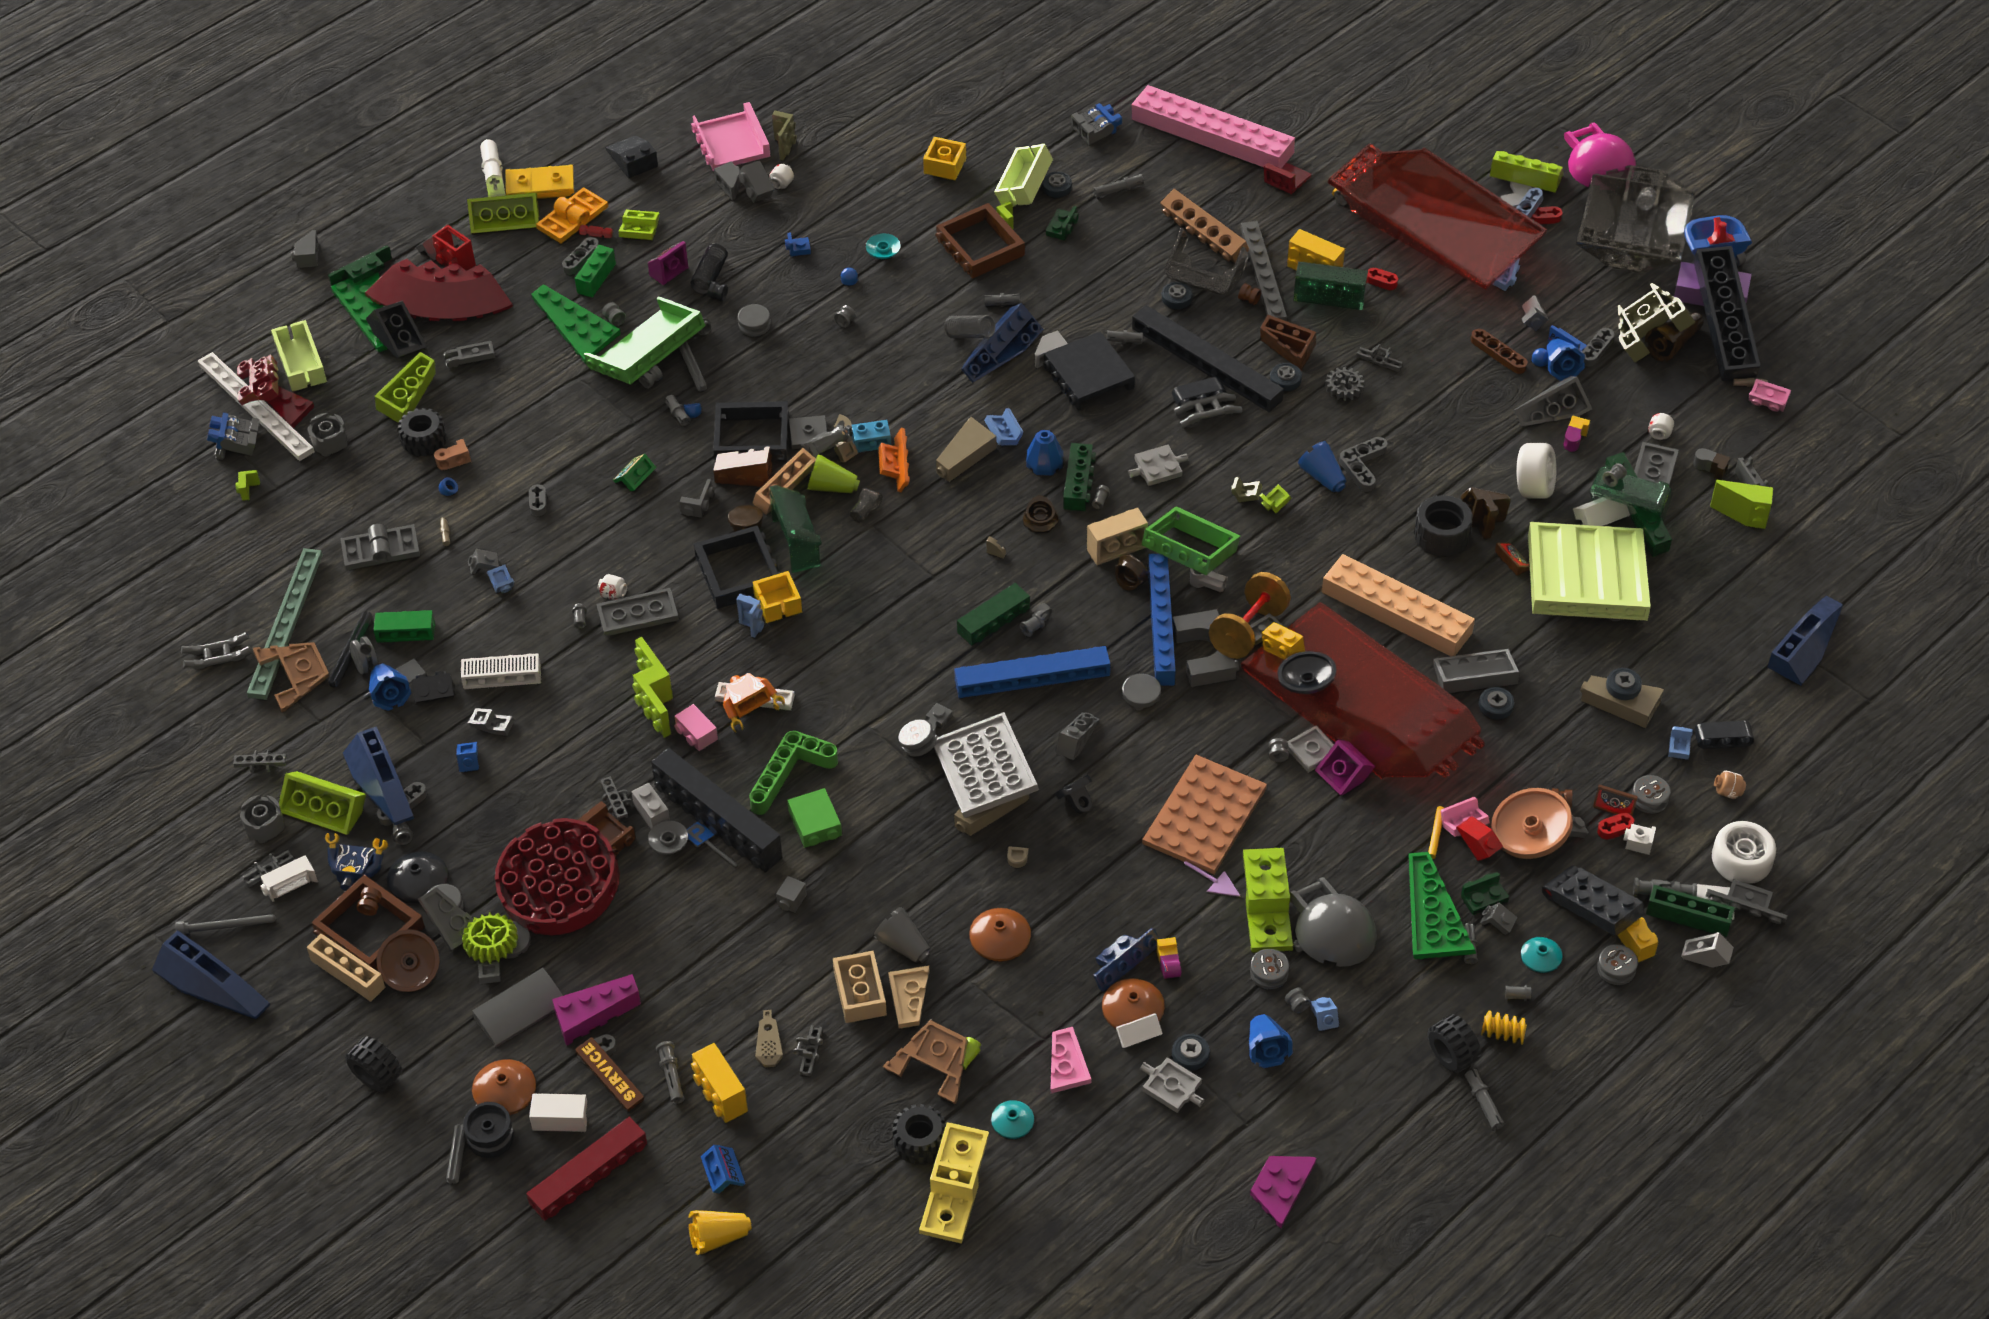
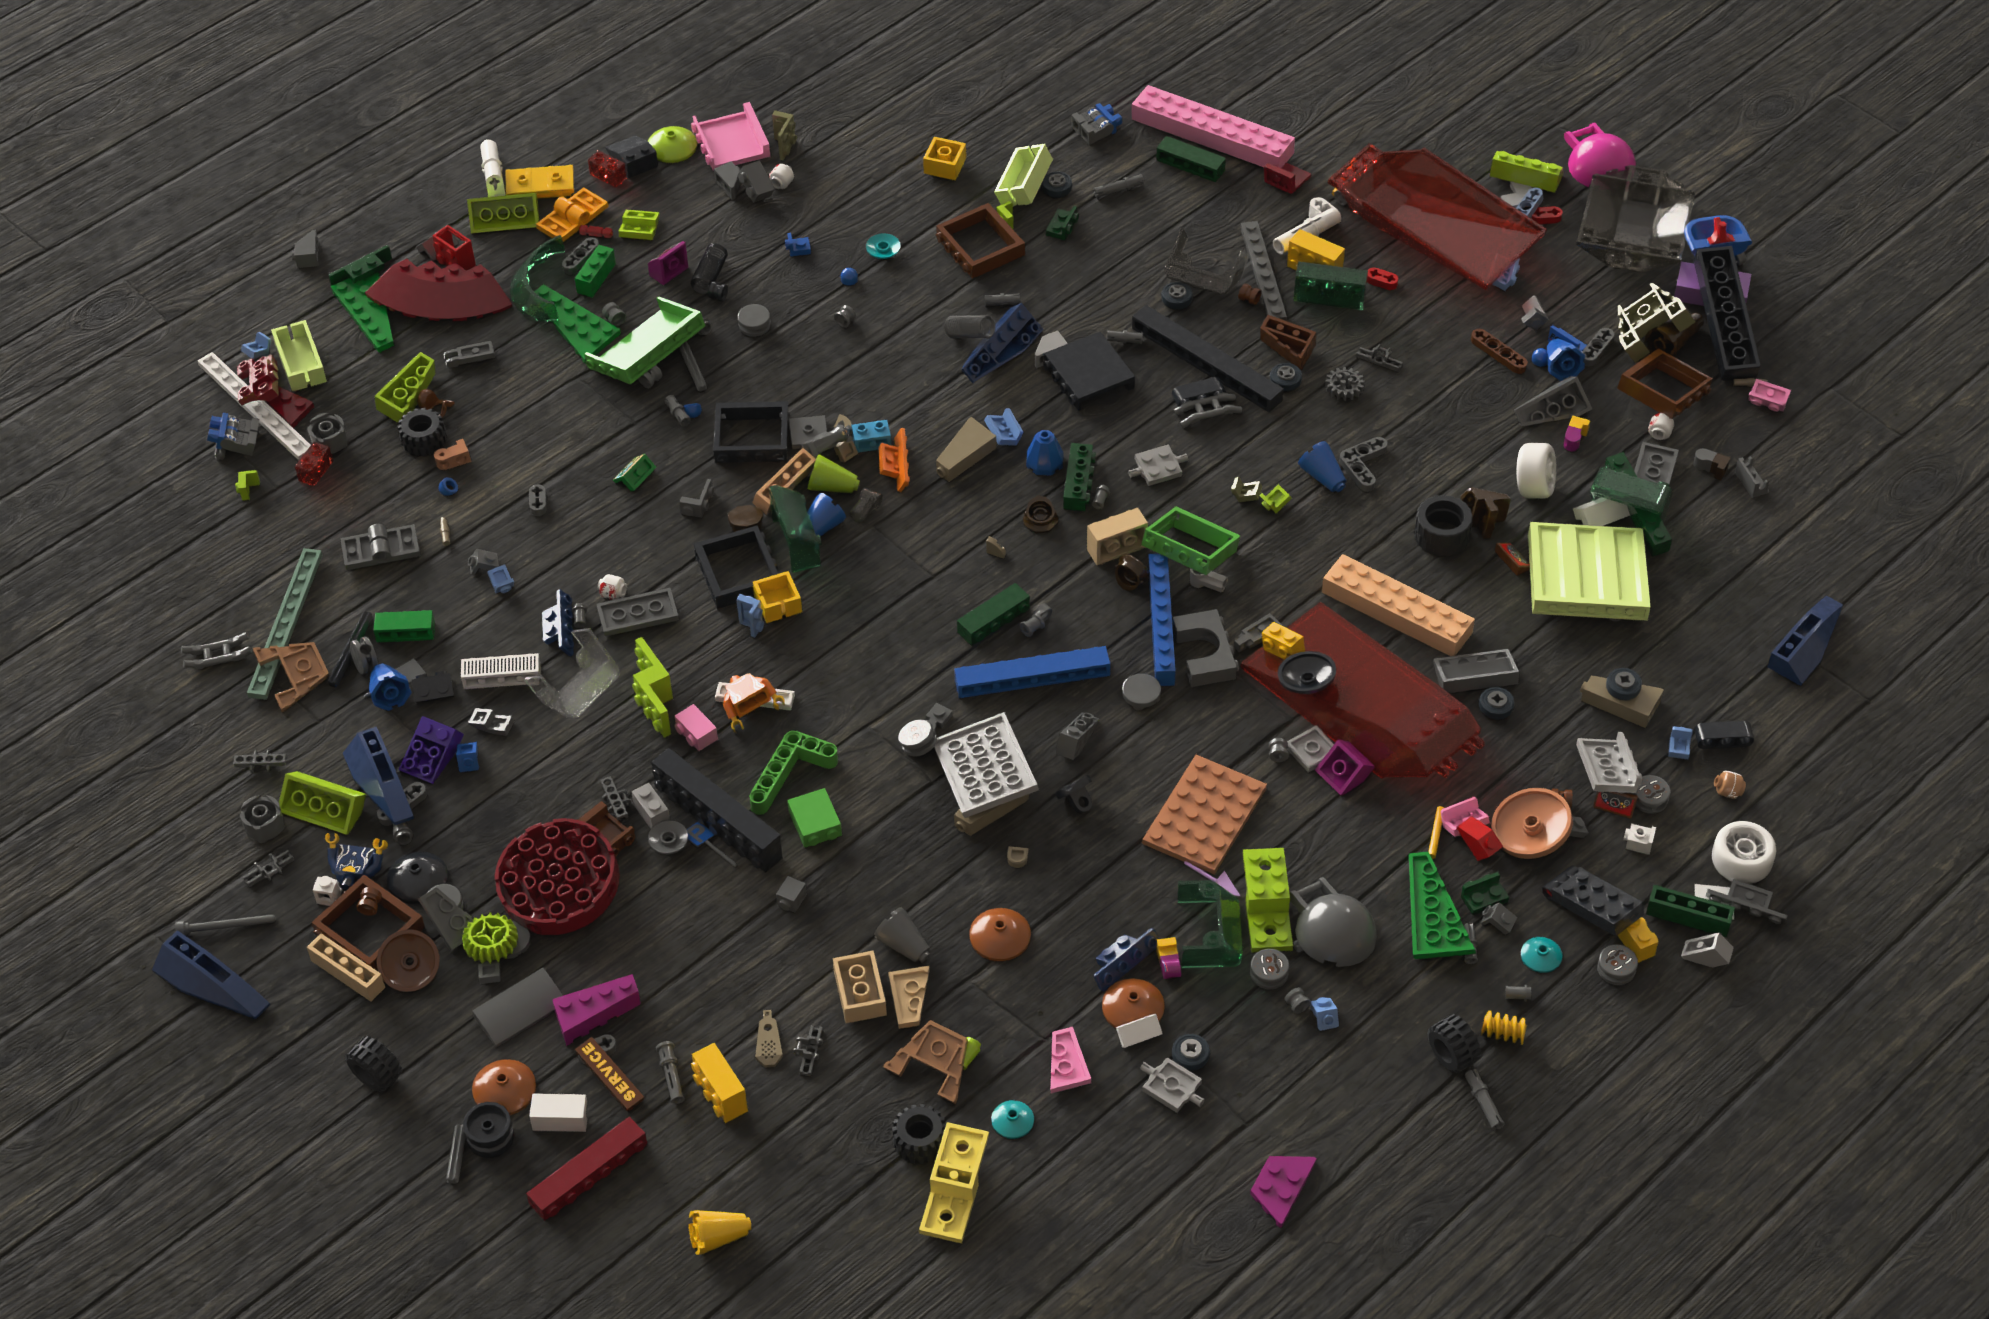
(258, 348): none -> medium blue bracket
(287, 878): white window -> none
(314, 463): none -> clear red brick
(329, 886): none -> white brick
(396, 329): black slope -> none
(428, 400): none -> reddish brown piece
(430, 750): none -> dark purple slope
(521, 293): none -> clear green windscreen
(558, 623): none -> dark blue bracket
(596, 675): none -> clear windscreen
(607, 168): none -> clear red brick
(673, 144): none -> lime dish
(722, 1168): blue panel -> none
(745, 468): reddish brown wedge -> none
(825, 514): none -> blue cone
(1176, 201): medium nougat brick -> none
(1191, 159): none -> dark green brick
(1219, 947): none -> clear green windscreen
(1233, 634): pearl gold piece -> none
(1268, 1042): blue cone -> none
(1321, 217): none -> white piece
(1610, 764): none -> light grey bracket
(1615, 826): red beam -> none
(1616, 473): dark grey bush -> none
(1645, 887): dark grey piece -> none
(1646, 198): clear wheel -> none
(1672, 366): none -> reddish brown window
(1743, 502): lime slope -> none

